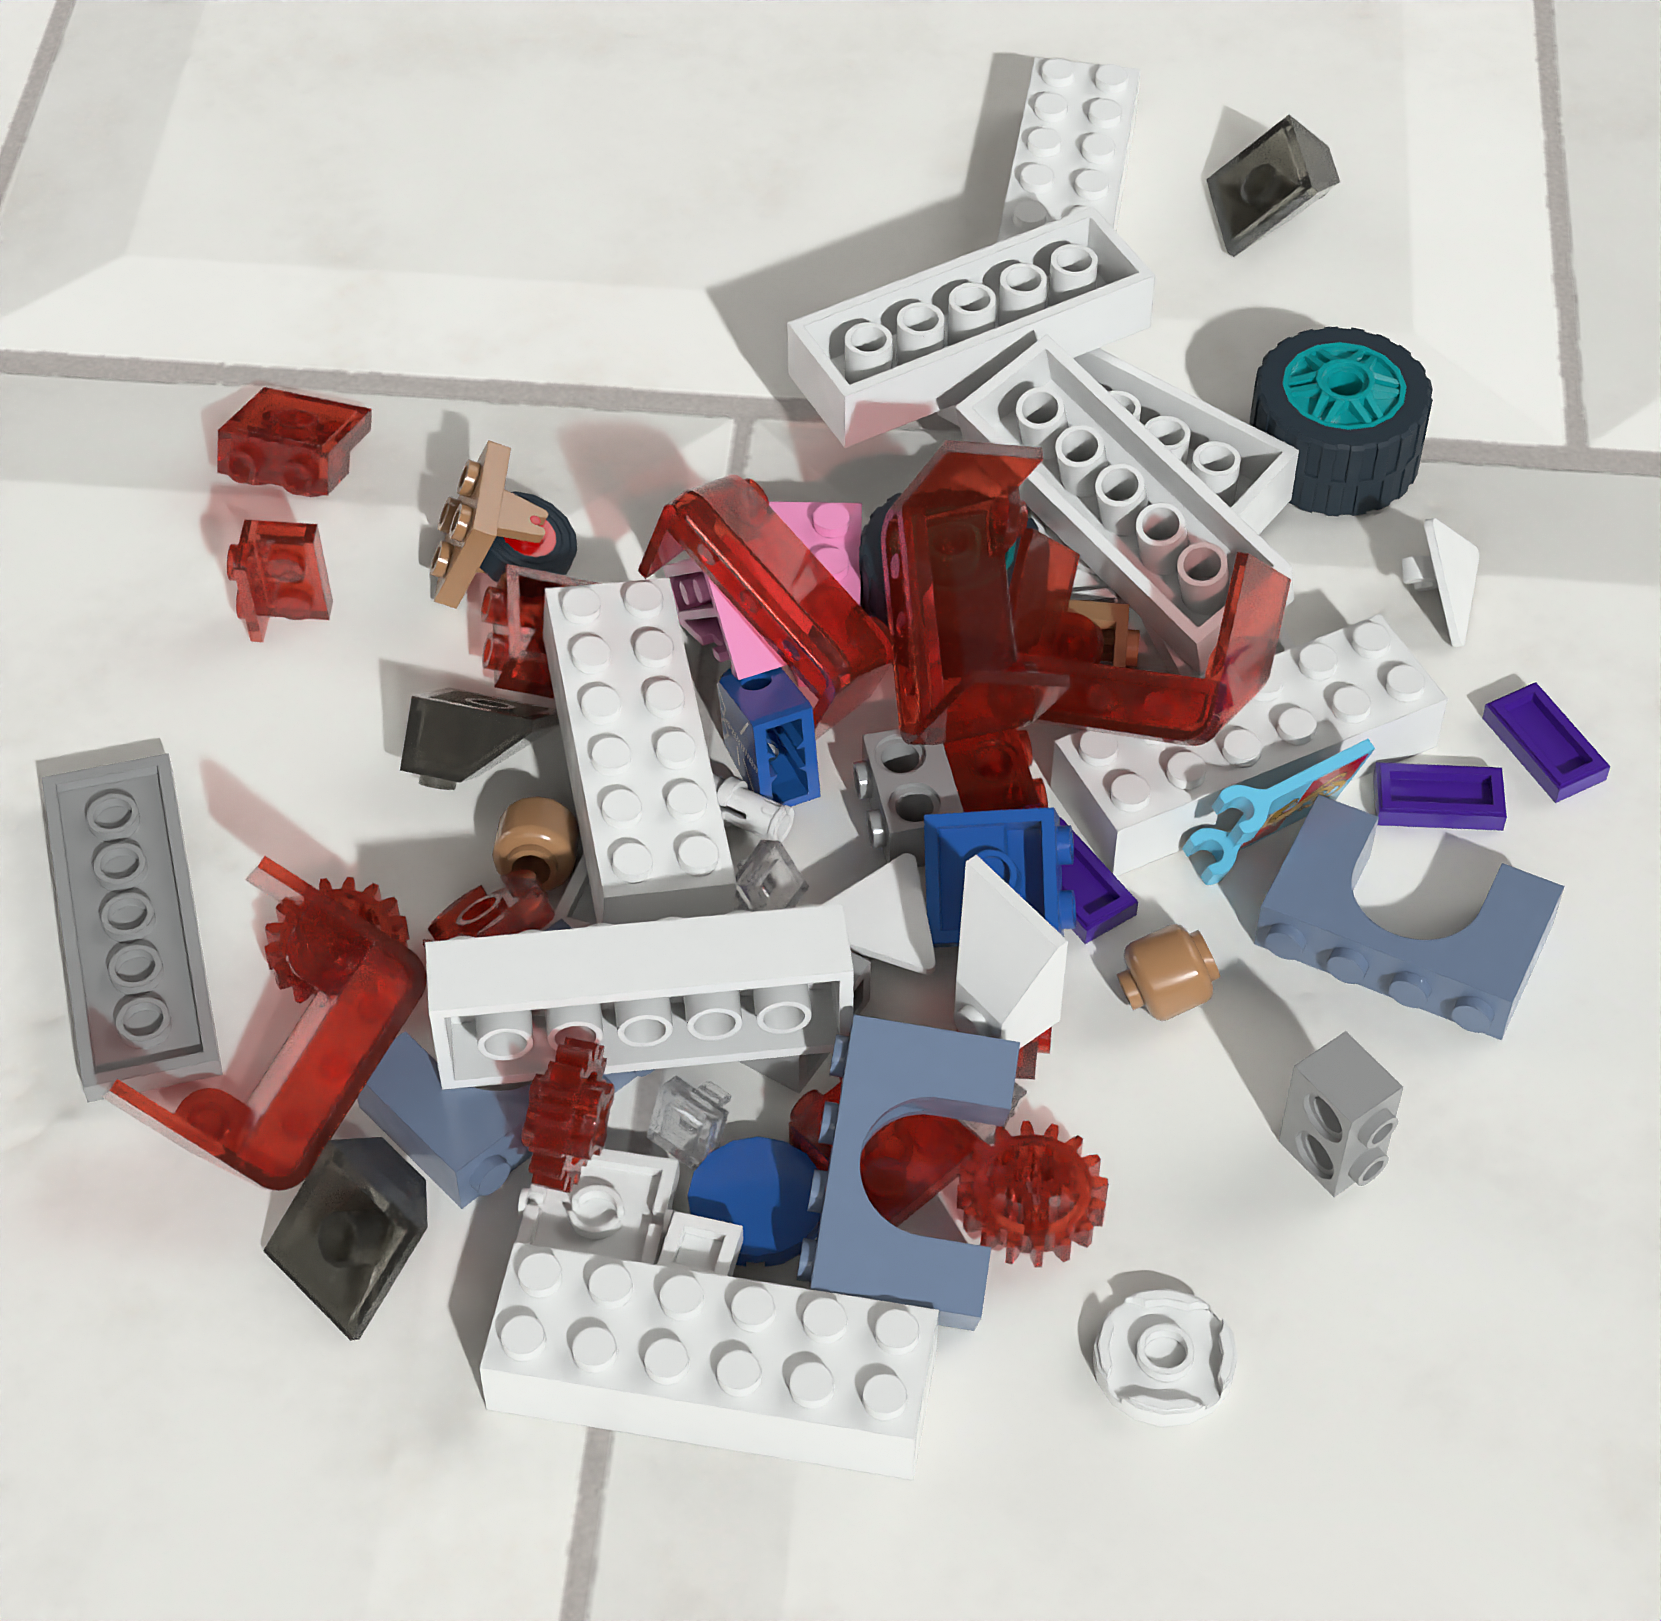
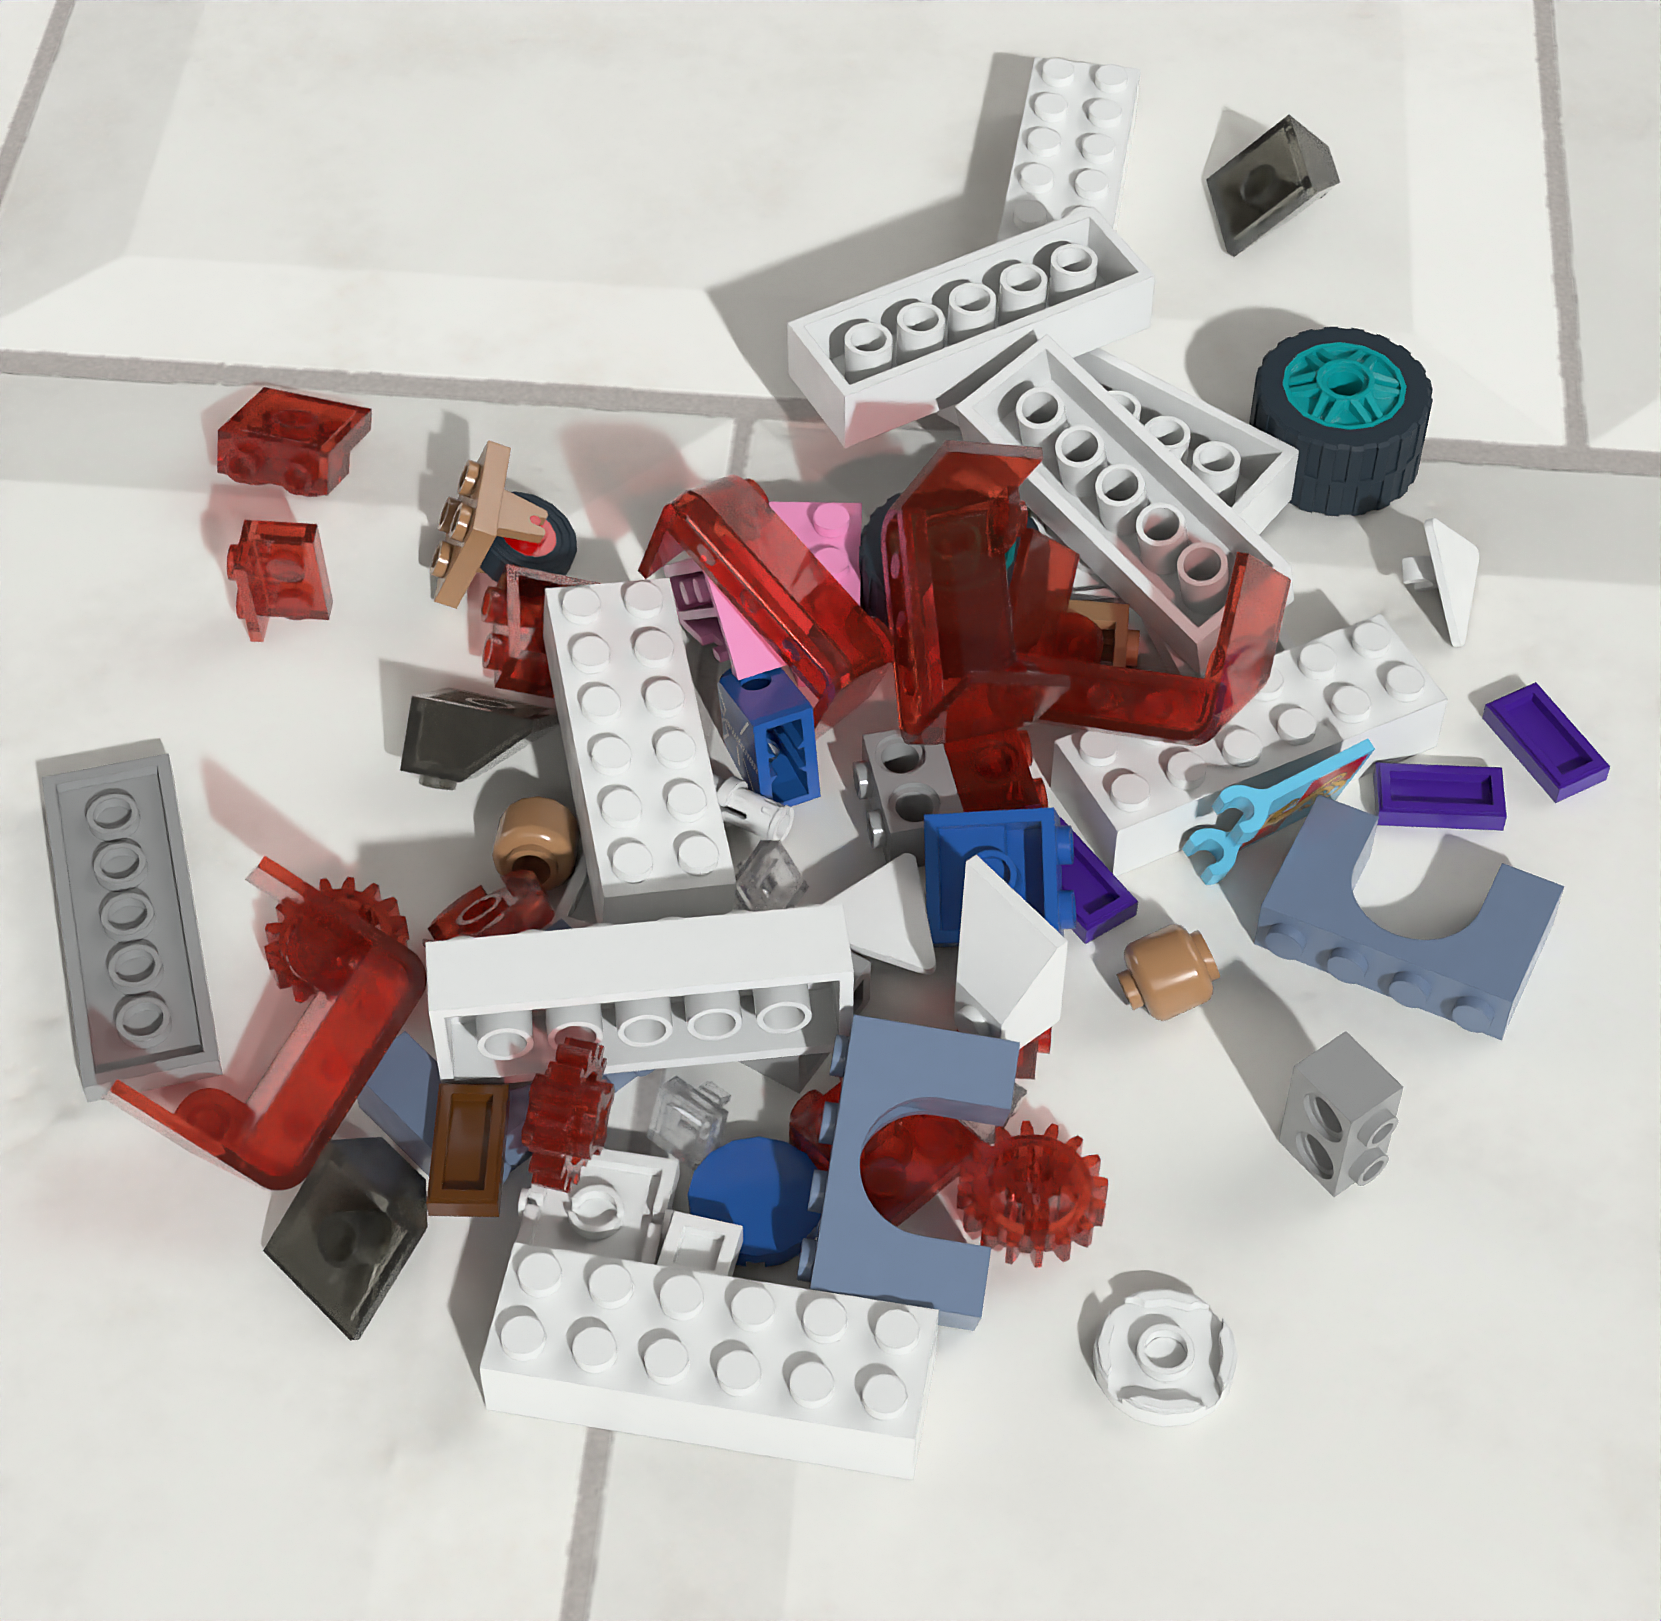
(468, 1150): none -> reddish brown tile

